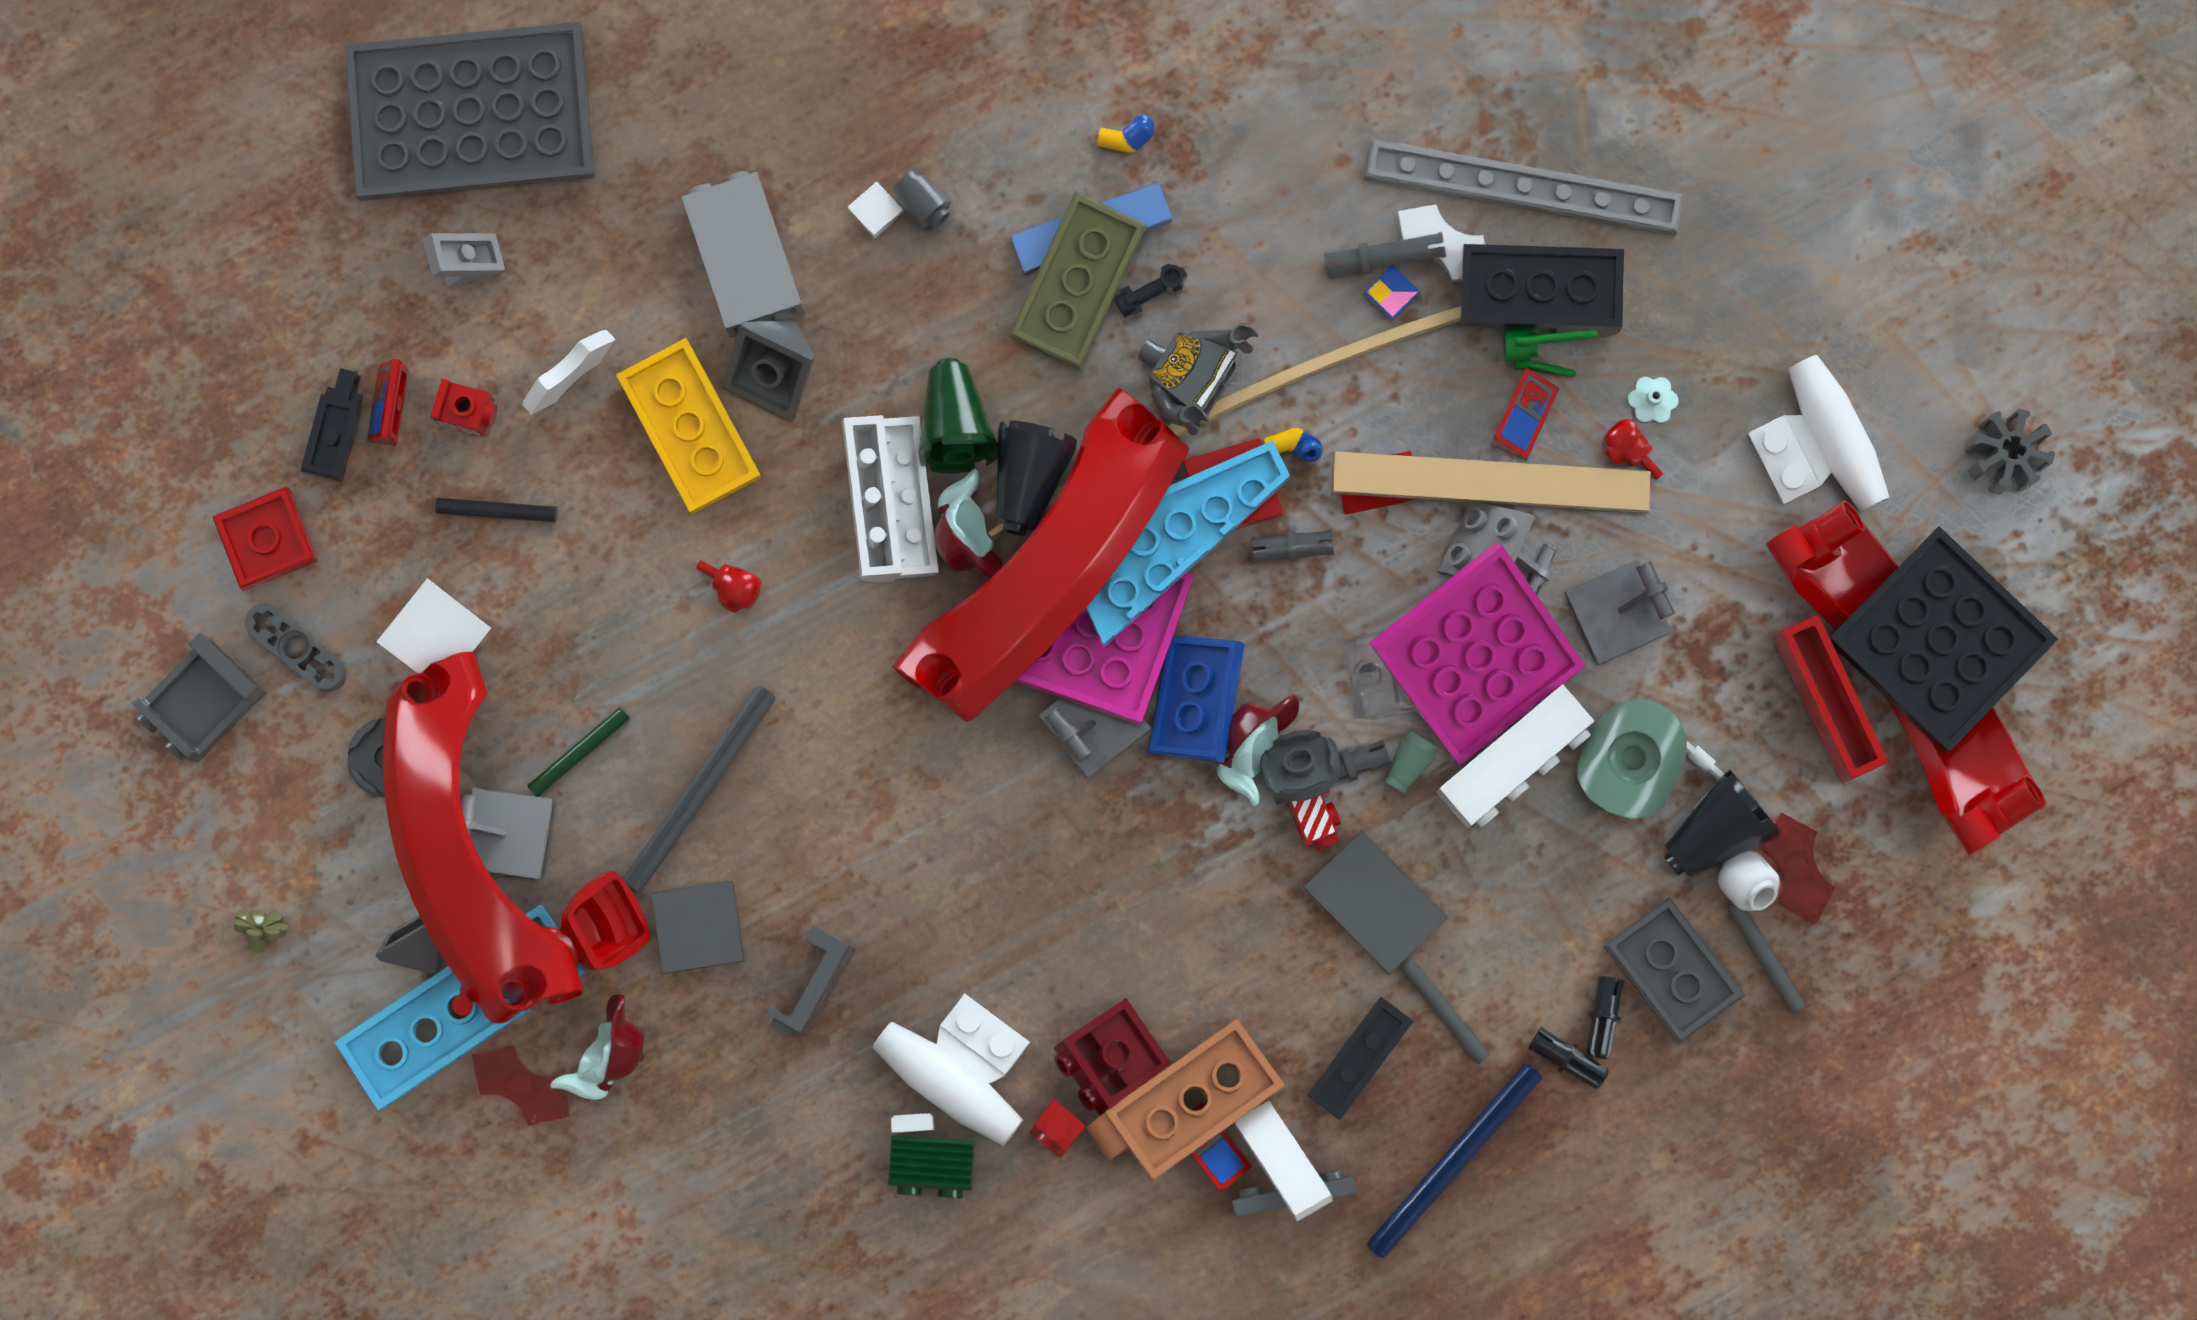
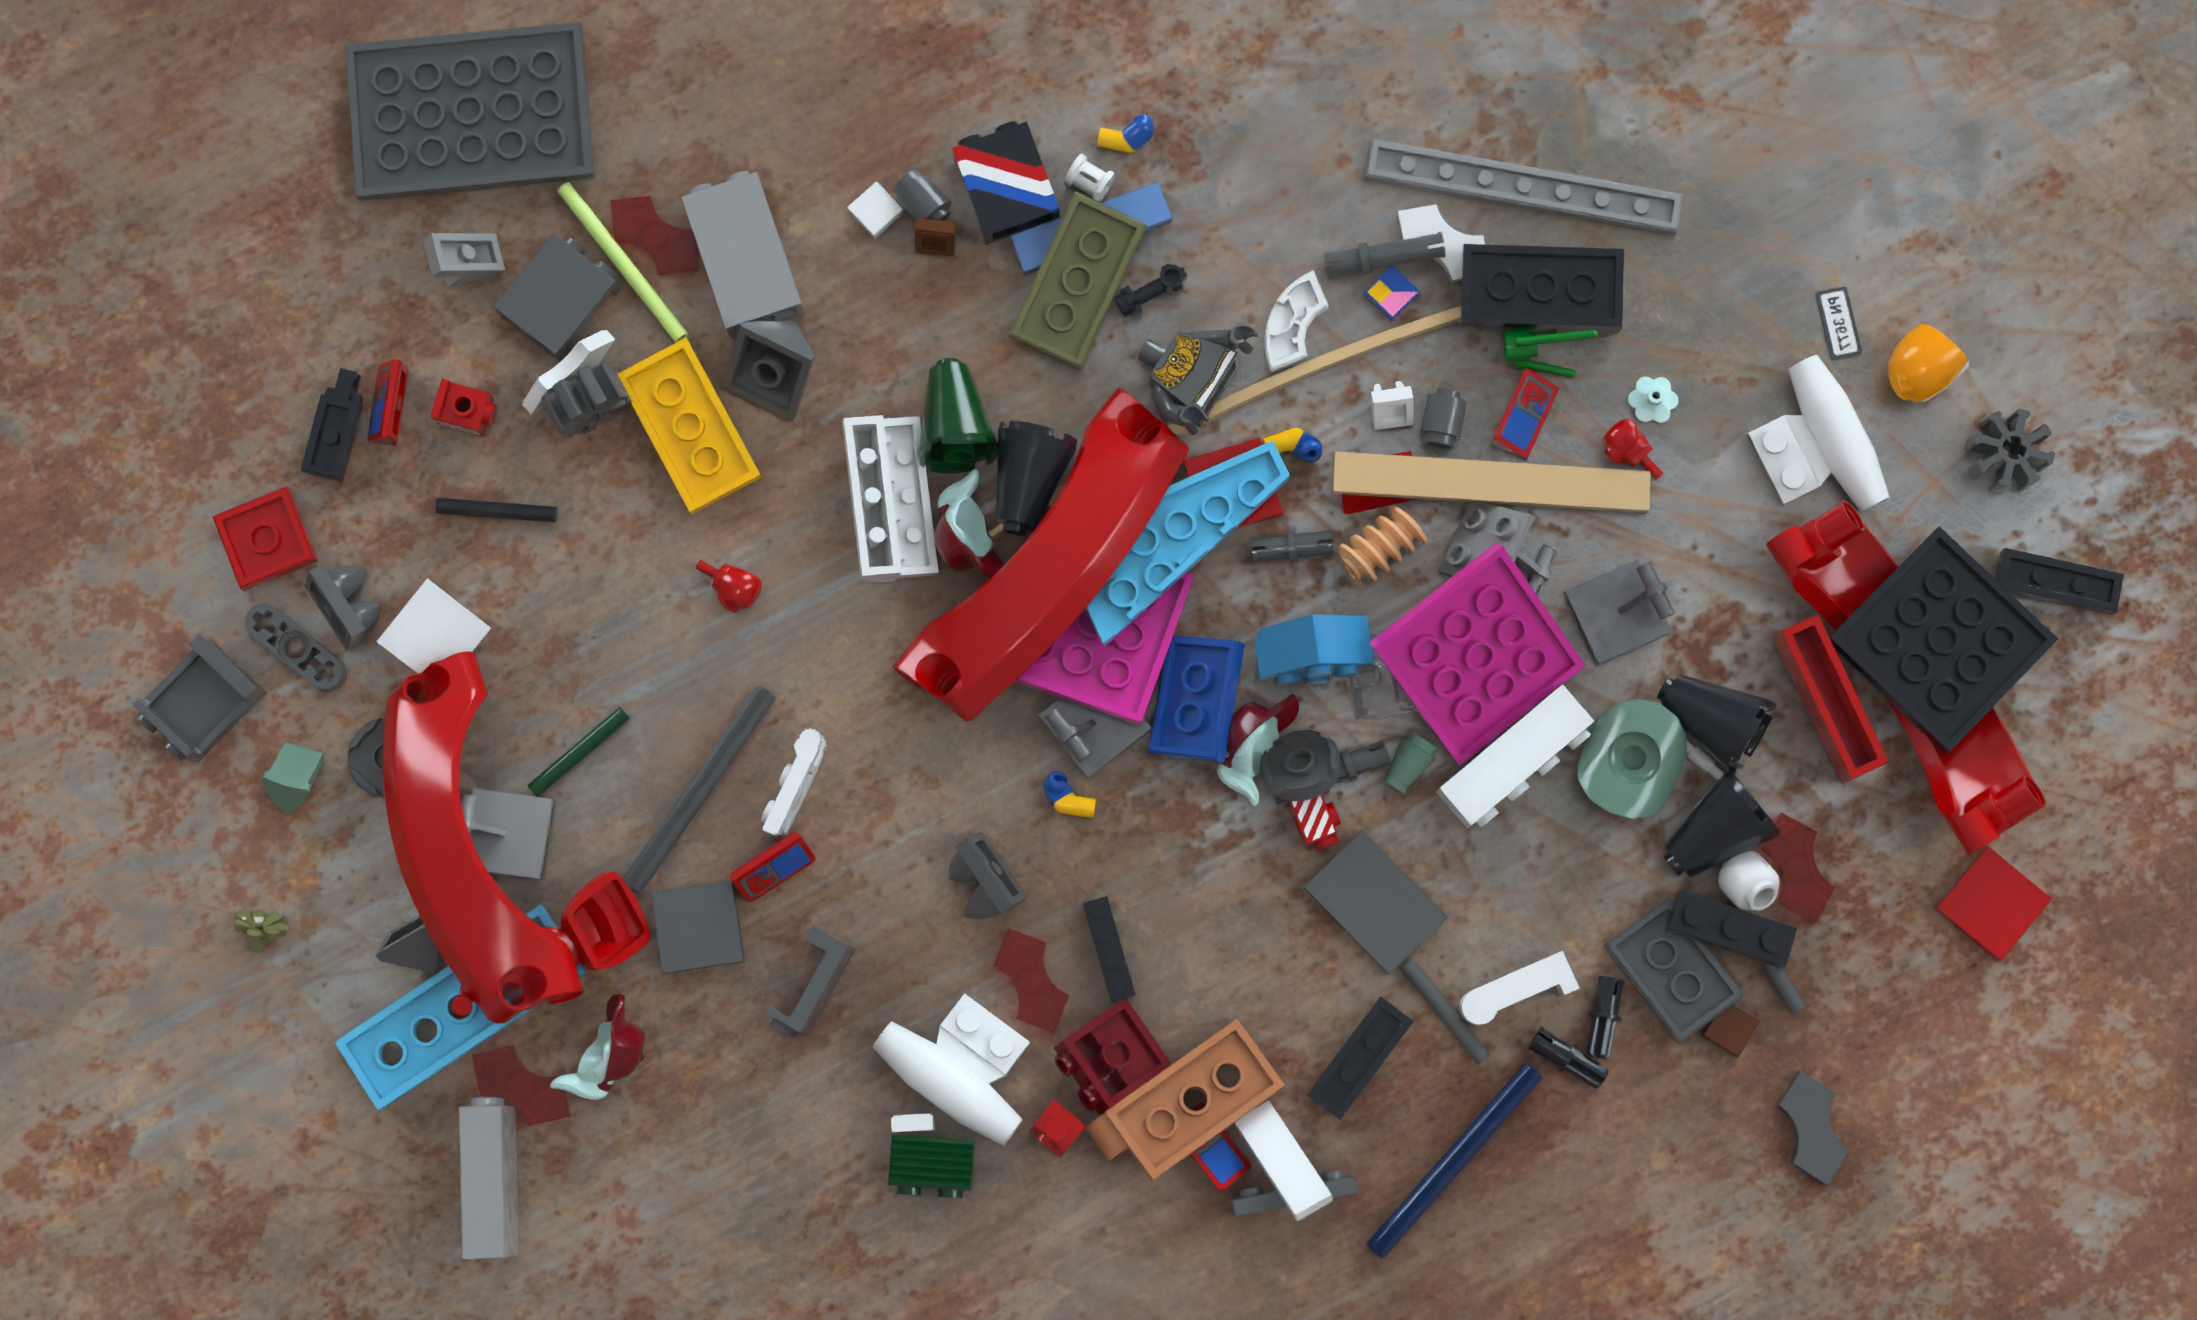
(292, 776): none -> sand green tile
(330, 592): none -> dark grey tile
(488, 1179): none -> light grey brick
(557, 295): none -> dark grey panel
(586, 400): none -> dark grey gear
(622, 262): none -> yellowish green piece
(639, 225): none -> clear red tile
(772, 867): none -> slope
(795, 784): none -> white hinge
(935, 237): none -> reddish brown tile
(997, 888): none -> dark grey tile
(1006, 181): none -> panel
(1023, 962): none -> clear red tile
(1063, 798): none -> arm
(1083, 167): none -> white bush
(1109, 949): none -> black piece
(1290, 320): none -> white tile
(1314, 648): none -> dark azure hinge
(1379, 545): none -> light nougat piece
(1392, 407): none -> white tile
(1443, 419): none -> dark grey brick
(1482, 1003): none -> white leg
(1718, 717): none -> black cone
(1731, 929): none -> black plate
(1731, 1030): none -> reddish brown tile
(1808, 1109): none -> dark grey tile
(1839, 322): none -> clear sticker
(1924, 364): none -> light orange piece
(1993, 903): none -> red tile
(2059, 581): none -> black plate

